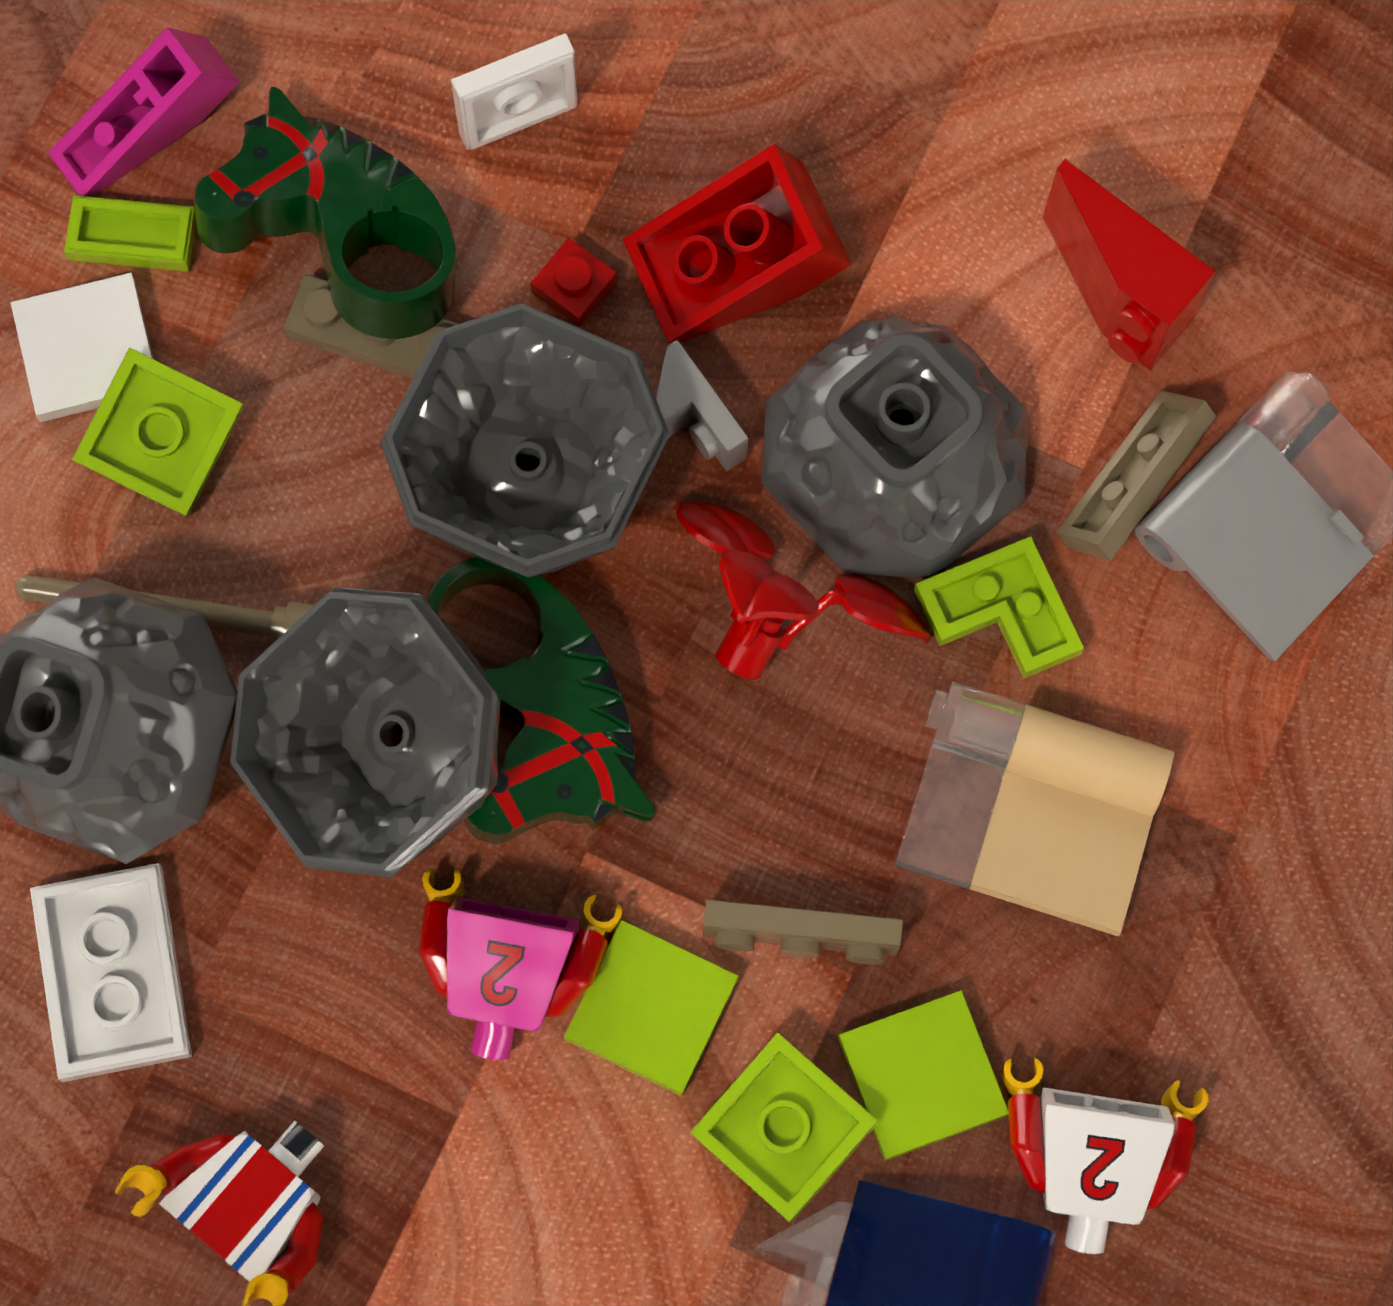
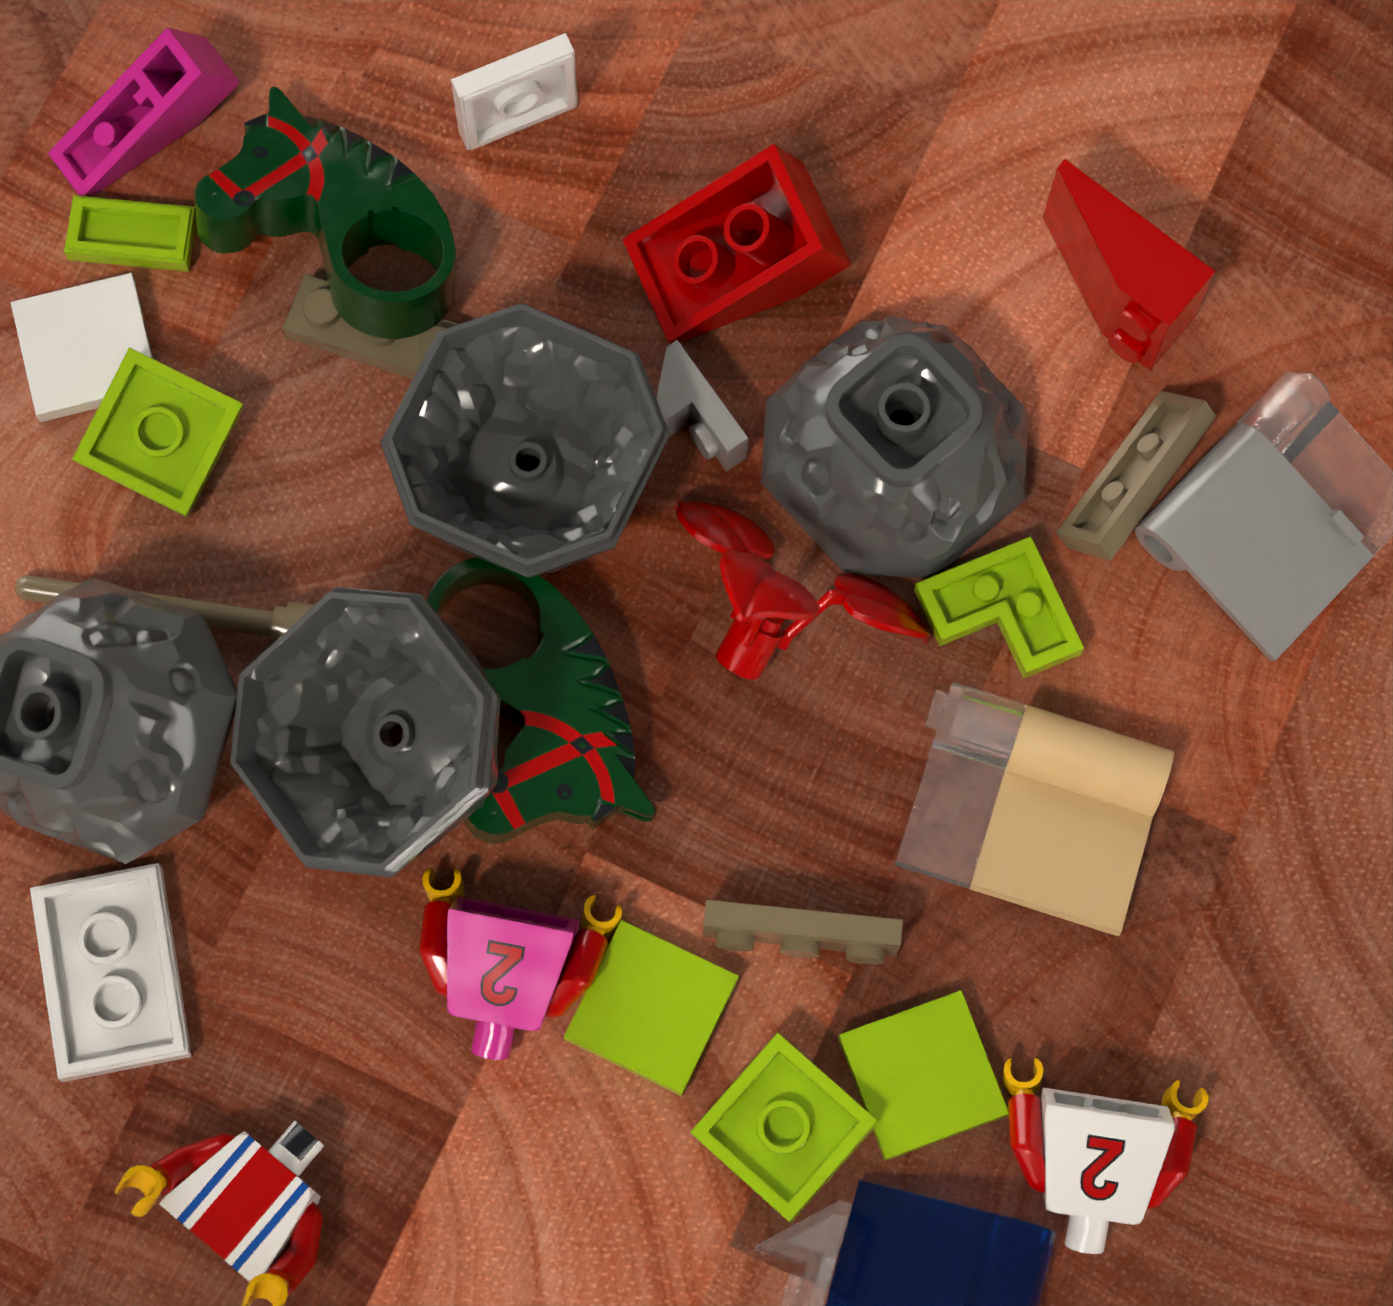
(573, 282): red plate -> none

